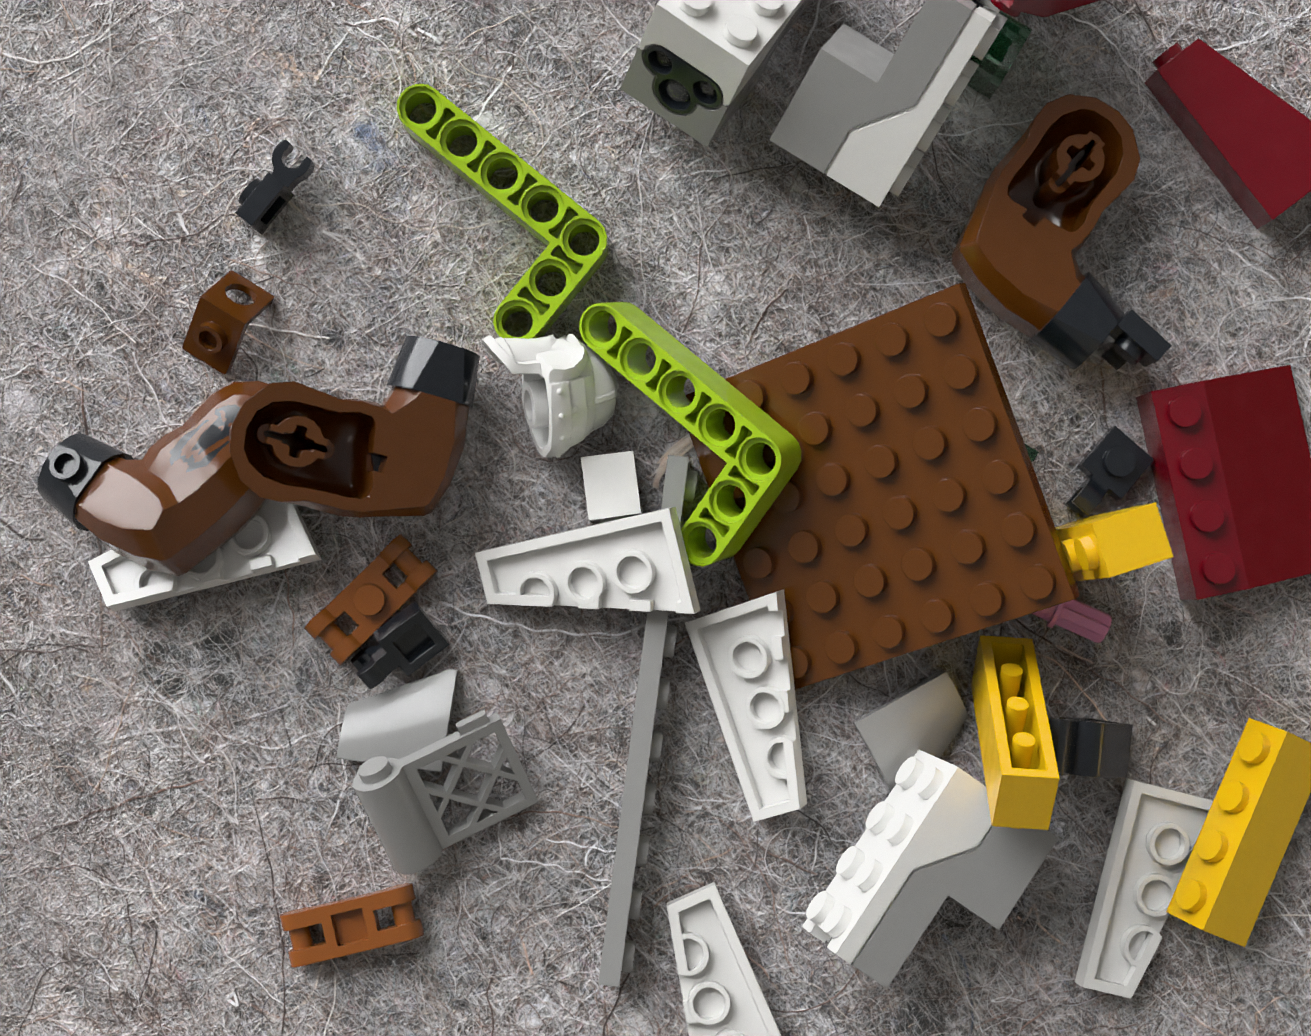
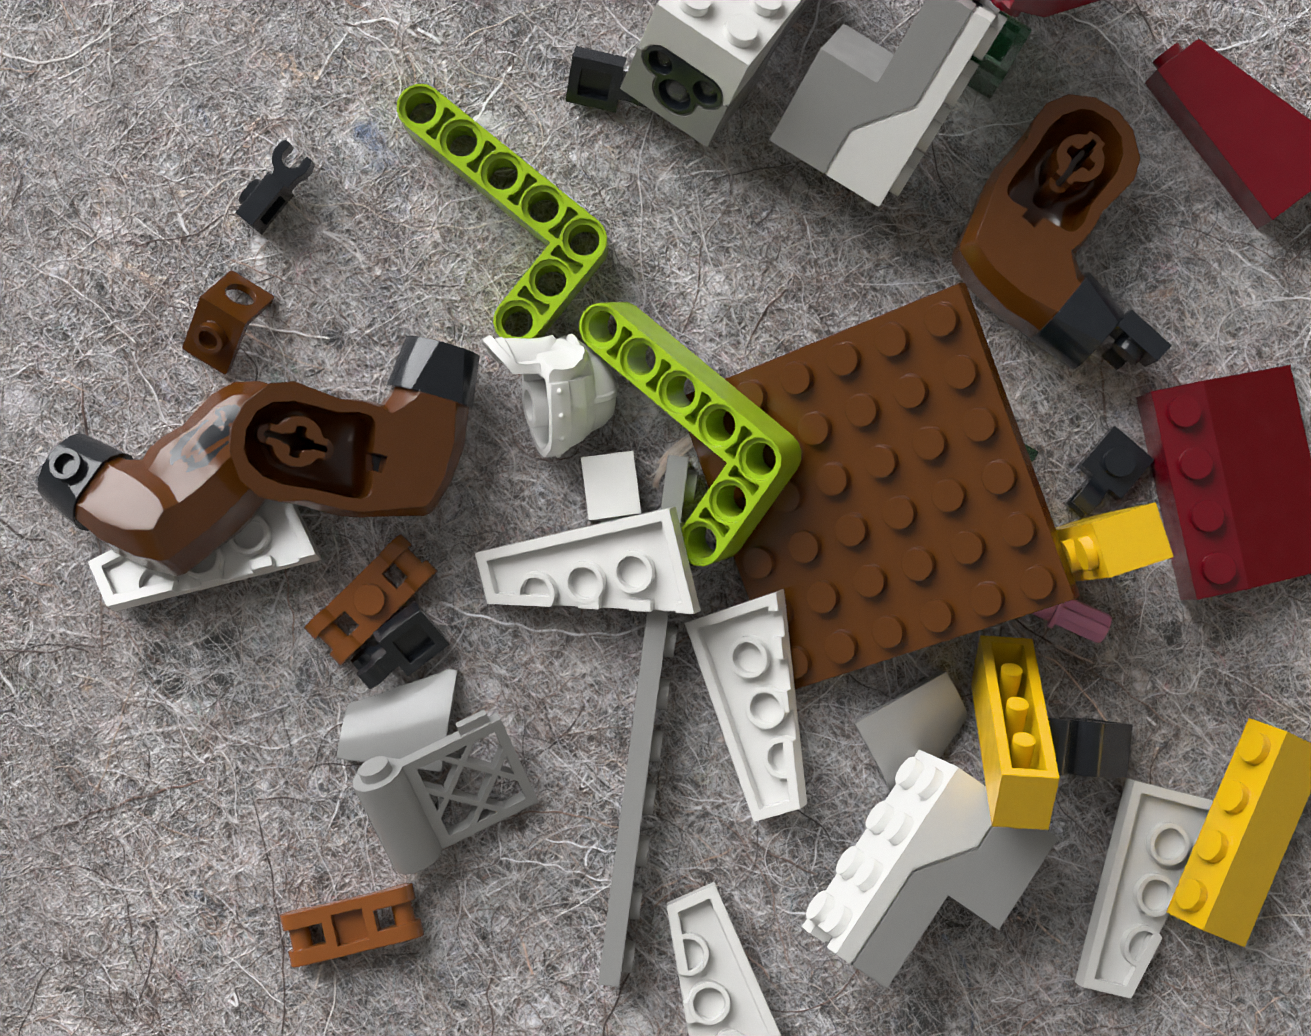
(597, 80): none -> black plate

